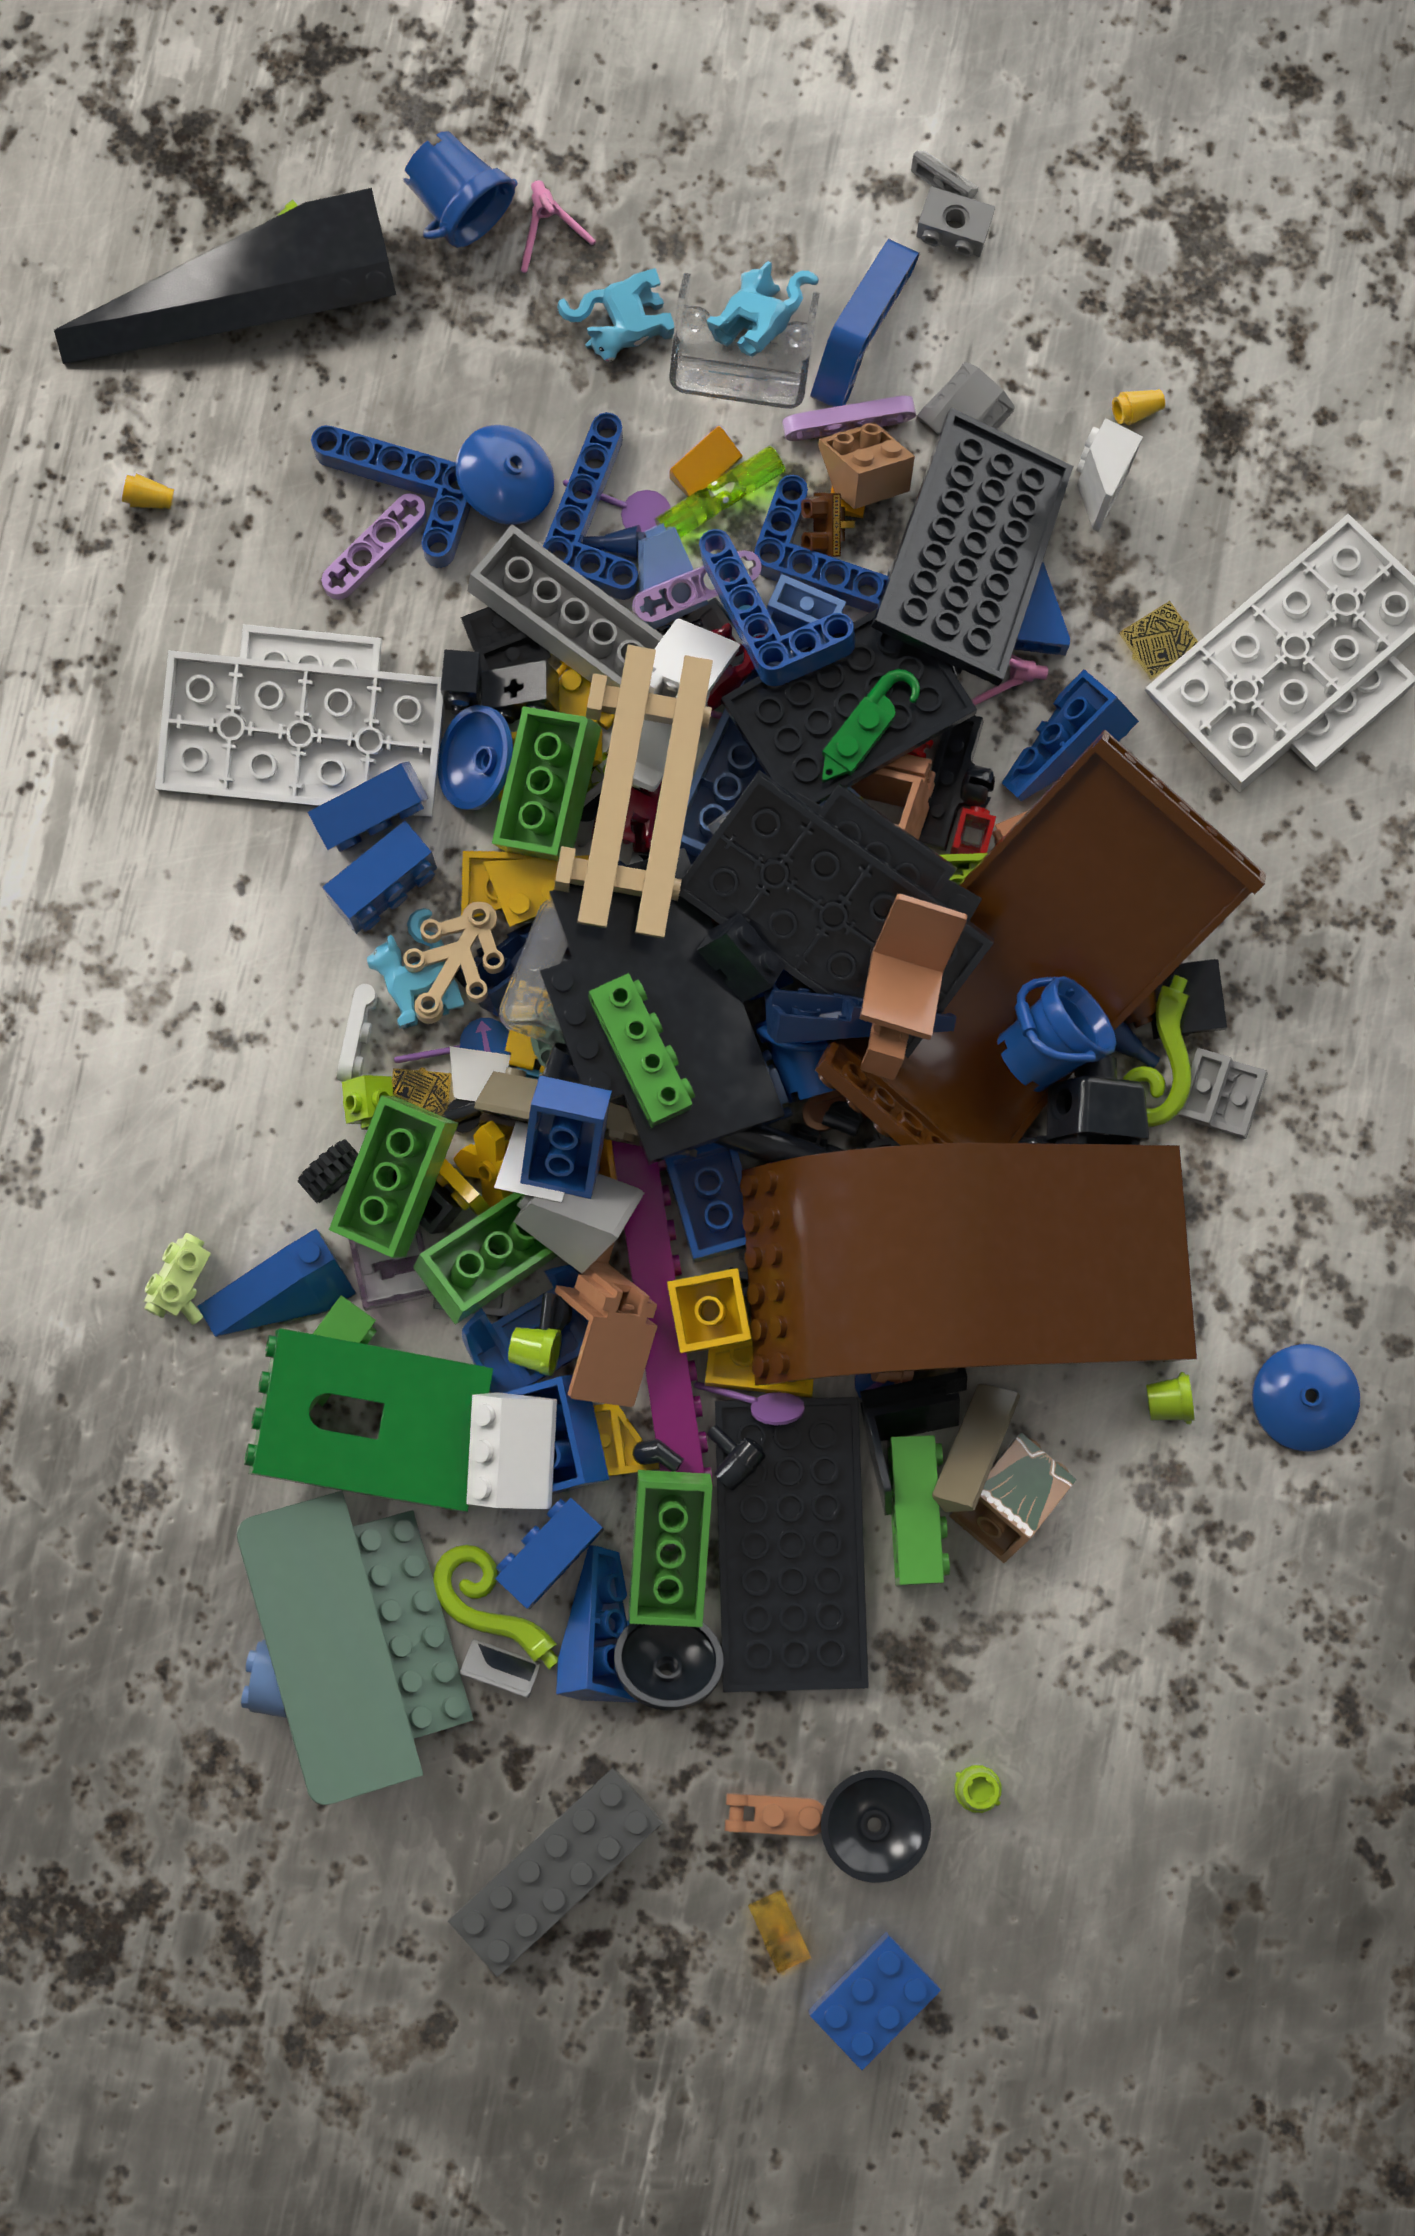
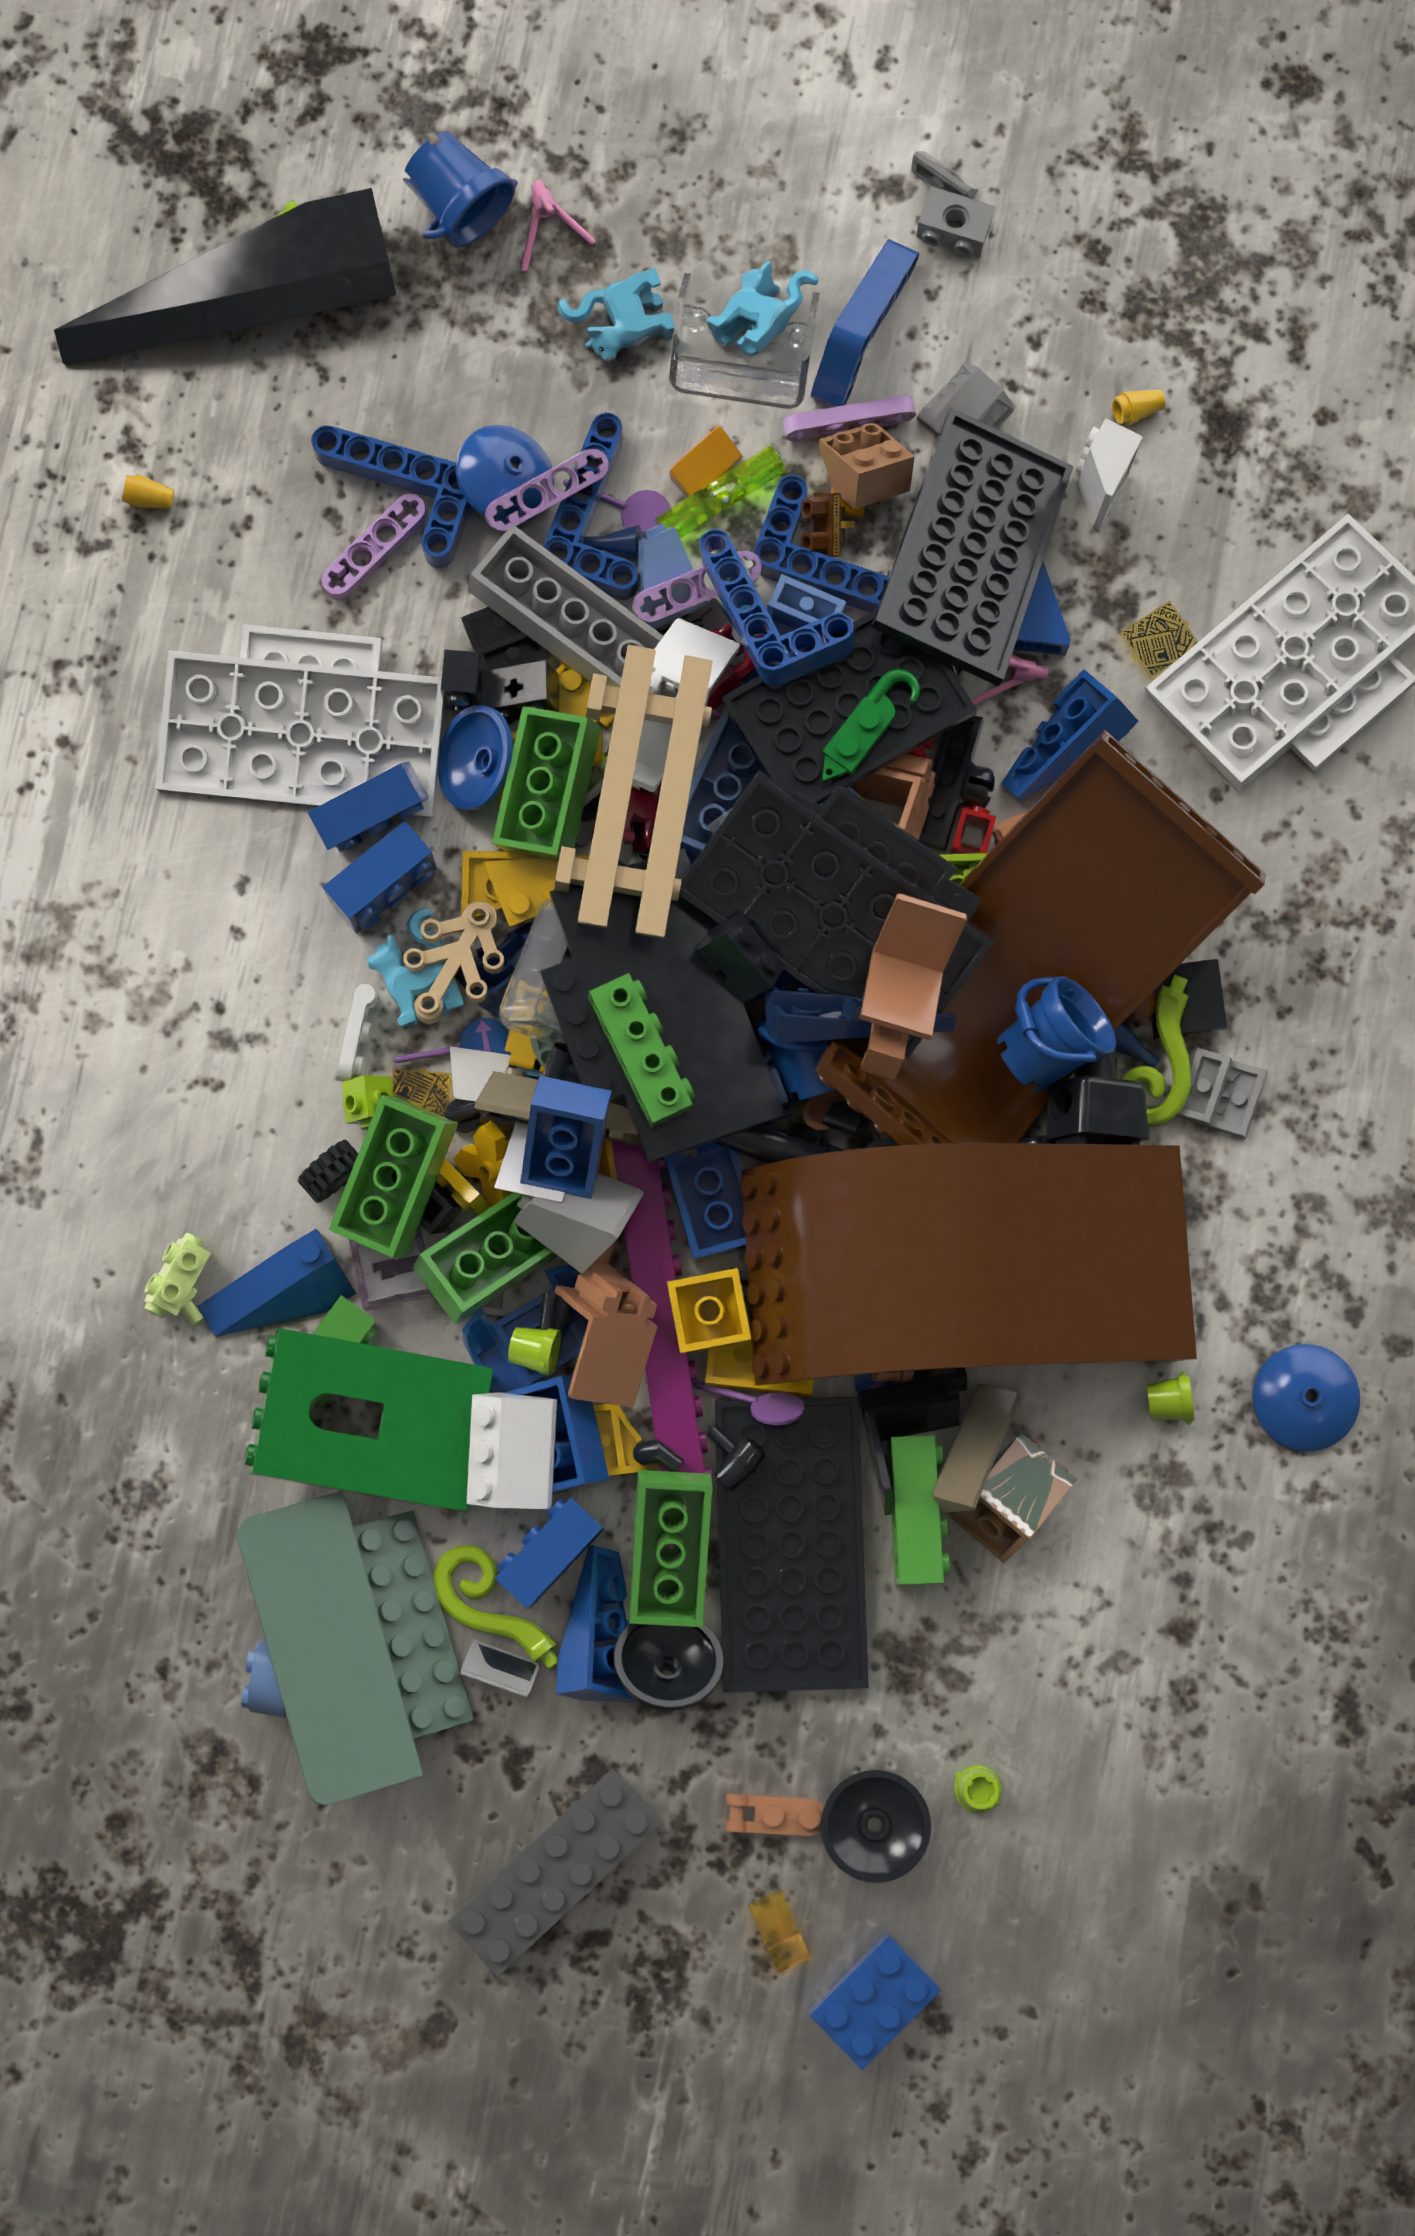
(548, 493): none -> lavender beam

